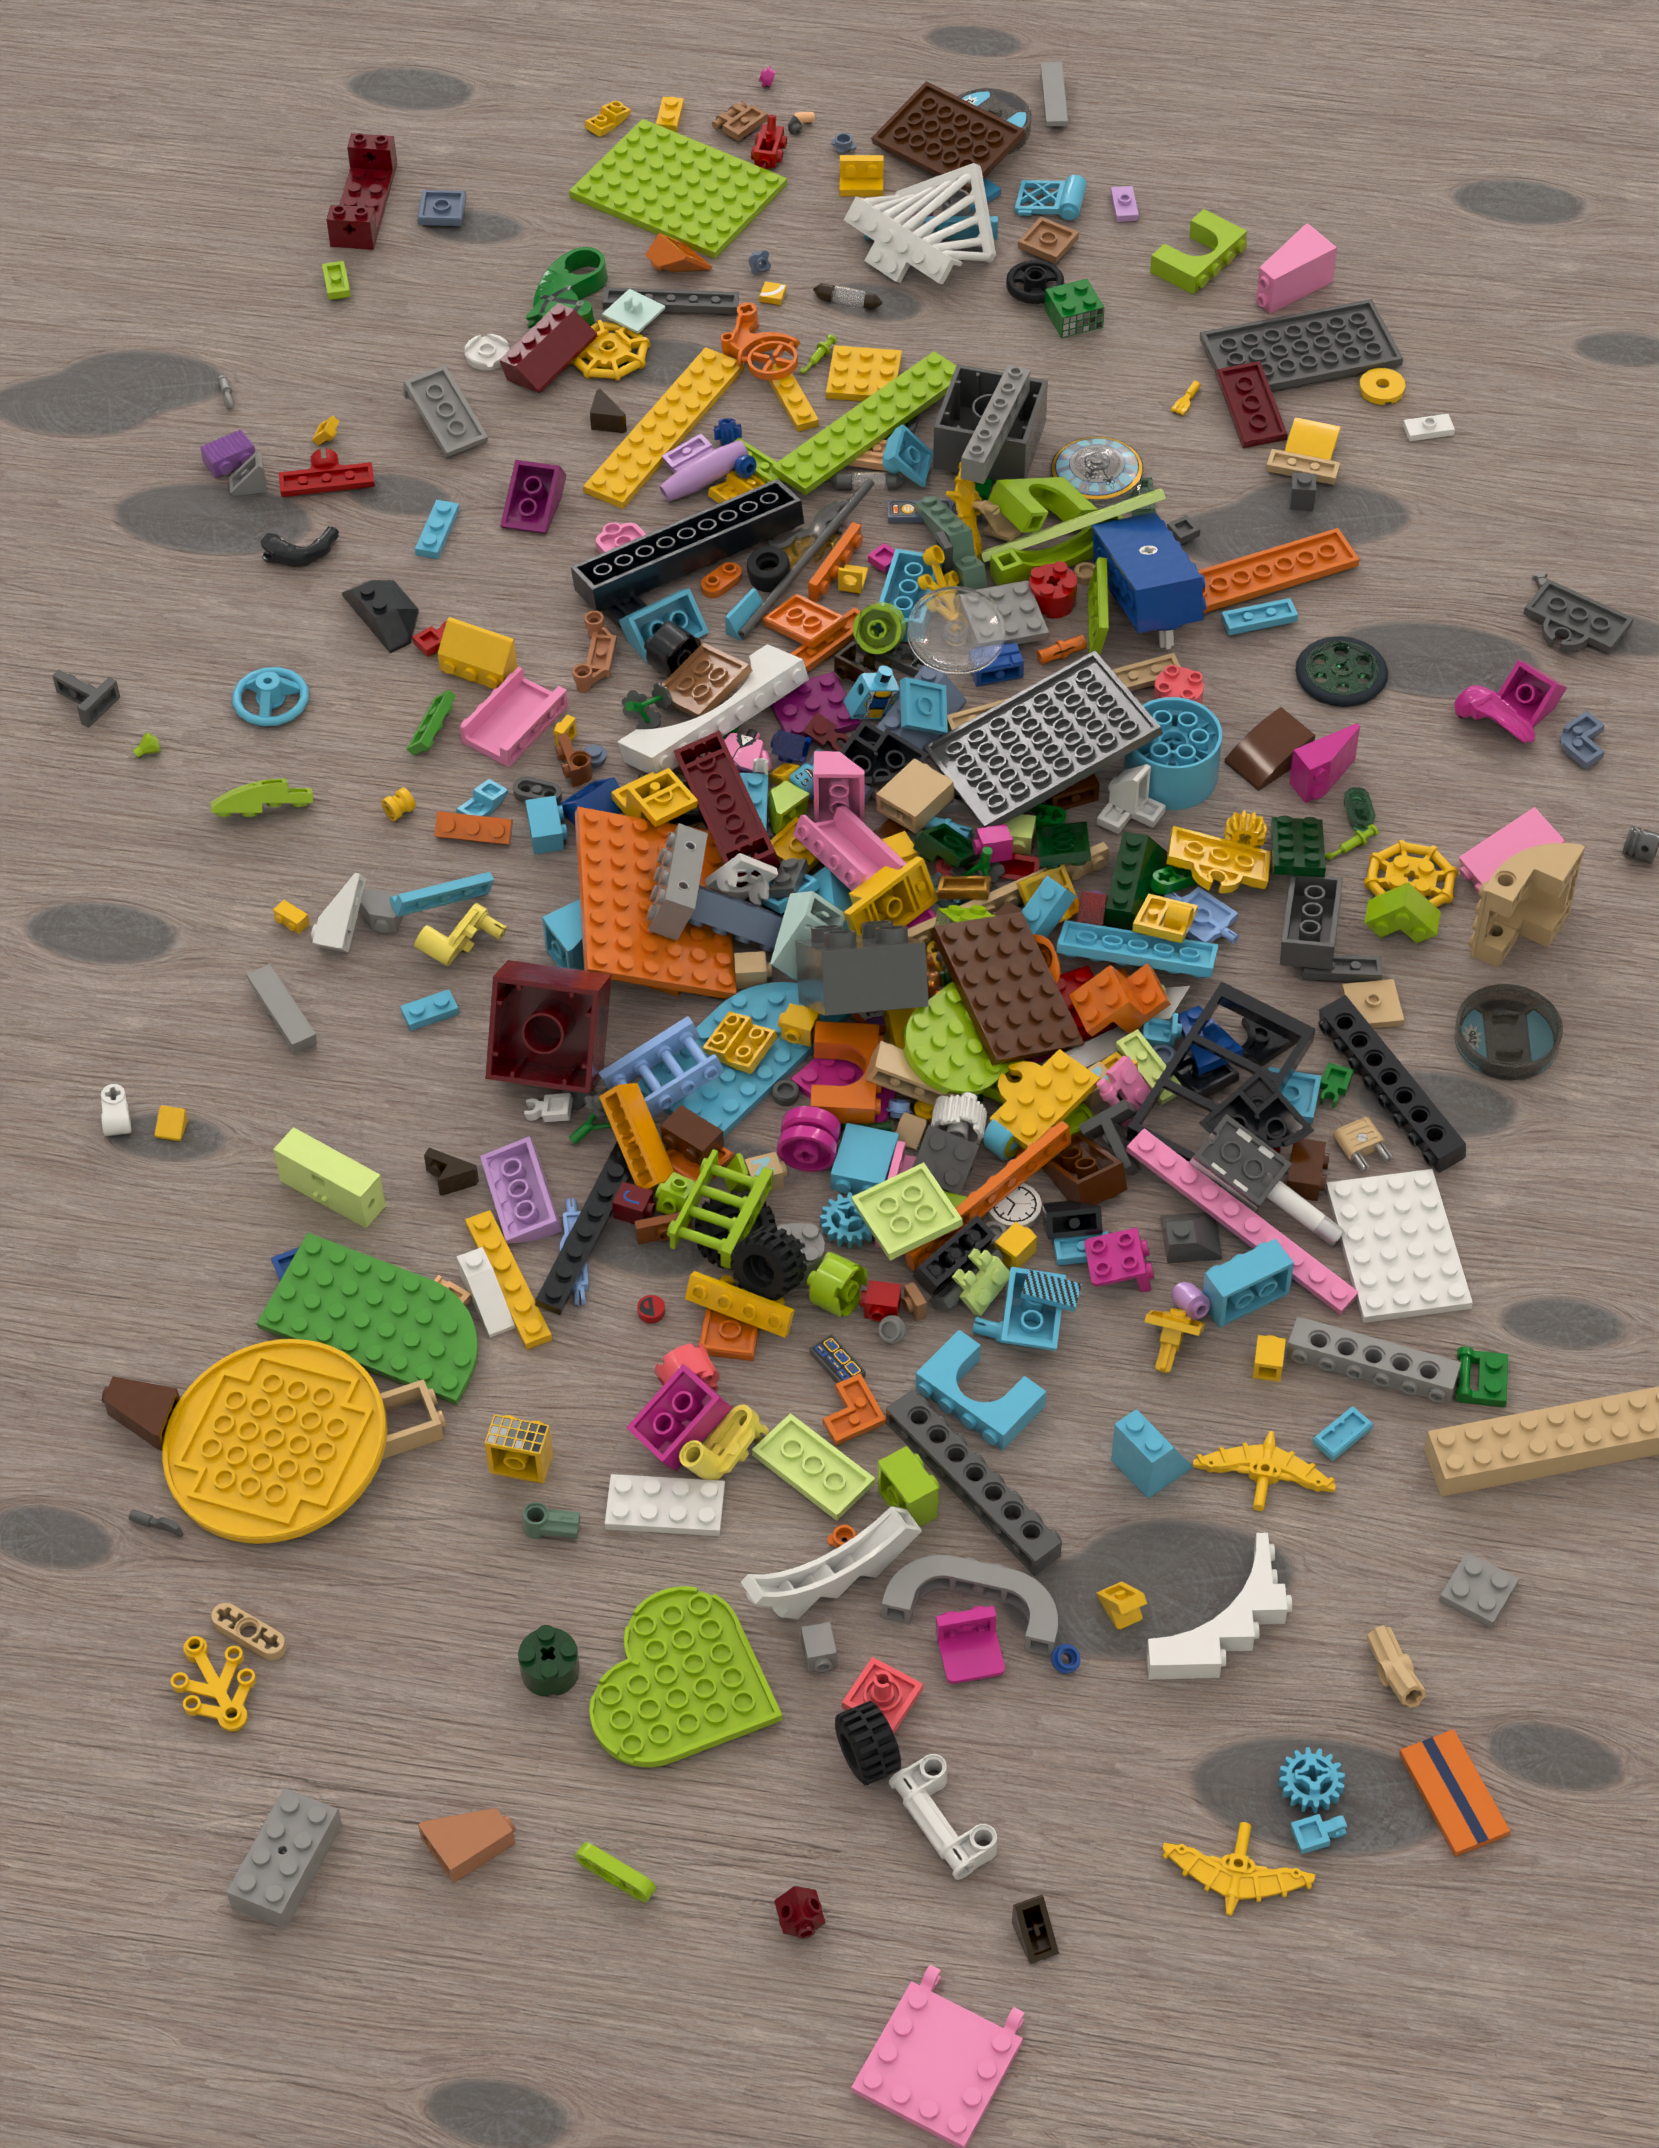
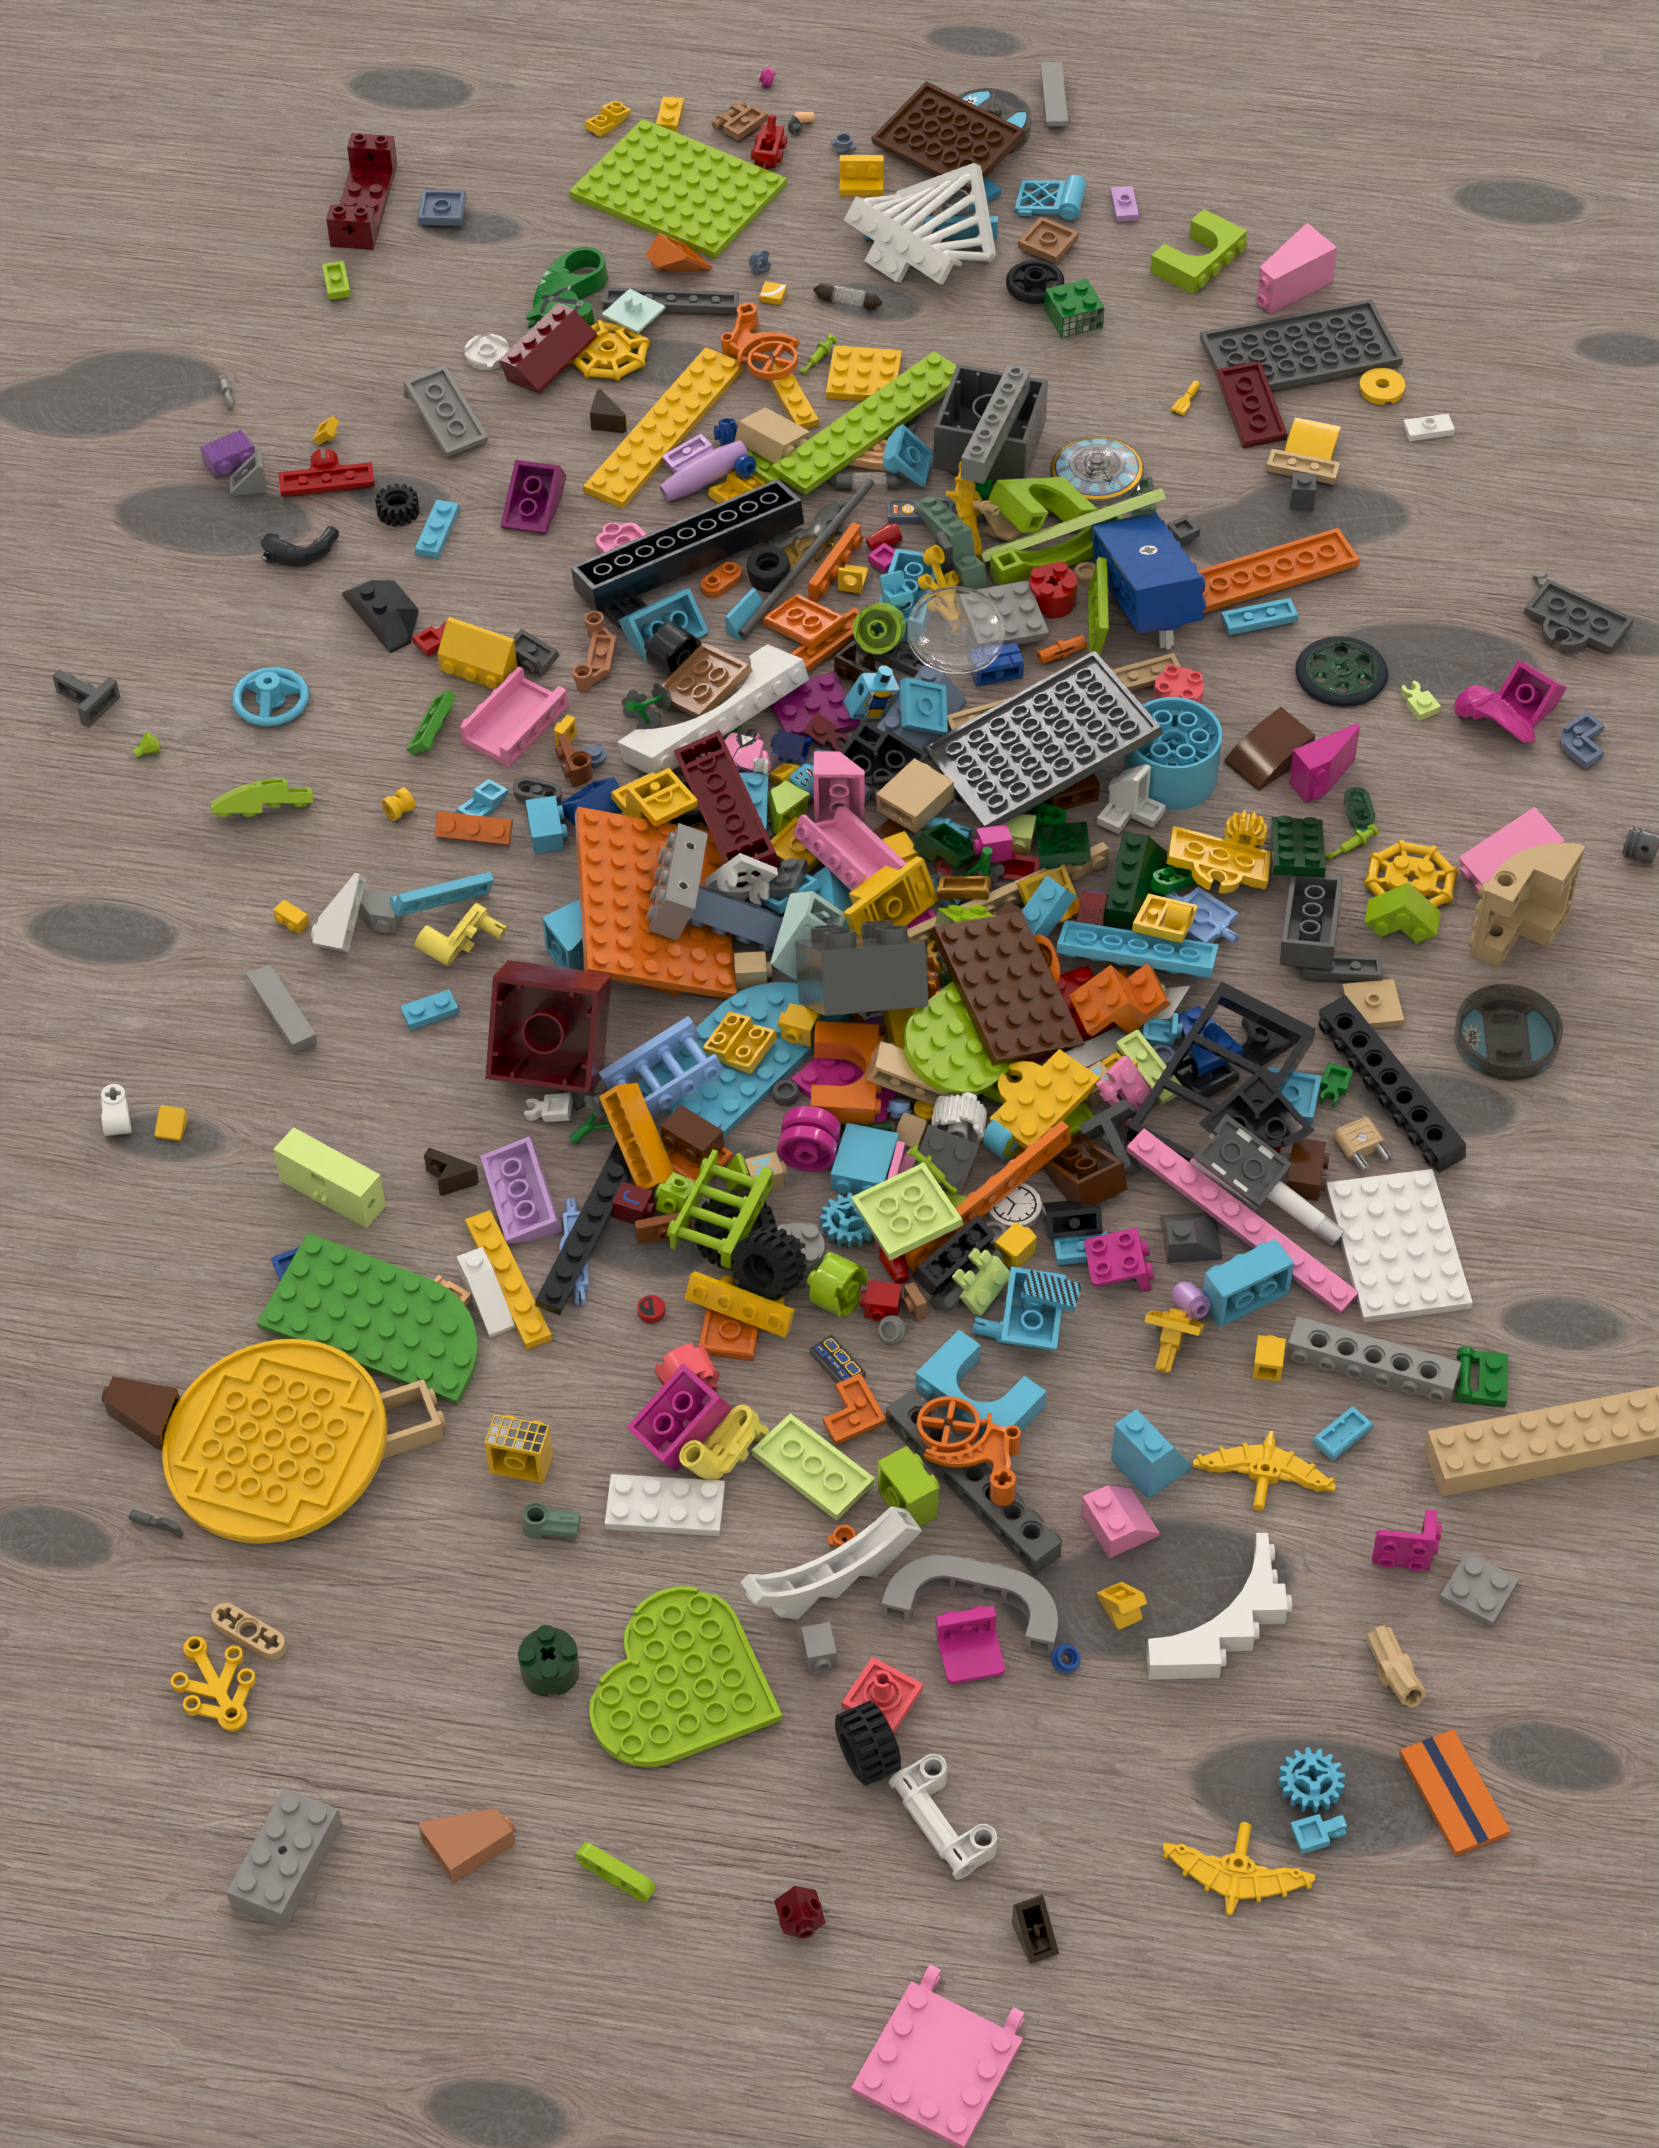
(398, 514): none -> black tyre
(533, 653): none -> dark grey bracket
(770, 434): none -> tan brick
(887, 534): none -> red cone
(894, 589): none -> medium azure bracket
(896, 1268): none -> red cone
(938, 1175): none -> lime piece
(994, 1446): none -> orange piece
(1117, 1519): none -> bright pink slope
(1409, 1549): none -> dark pink bracket
(1420, 703): none -> yellowish green plate

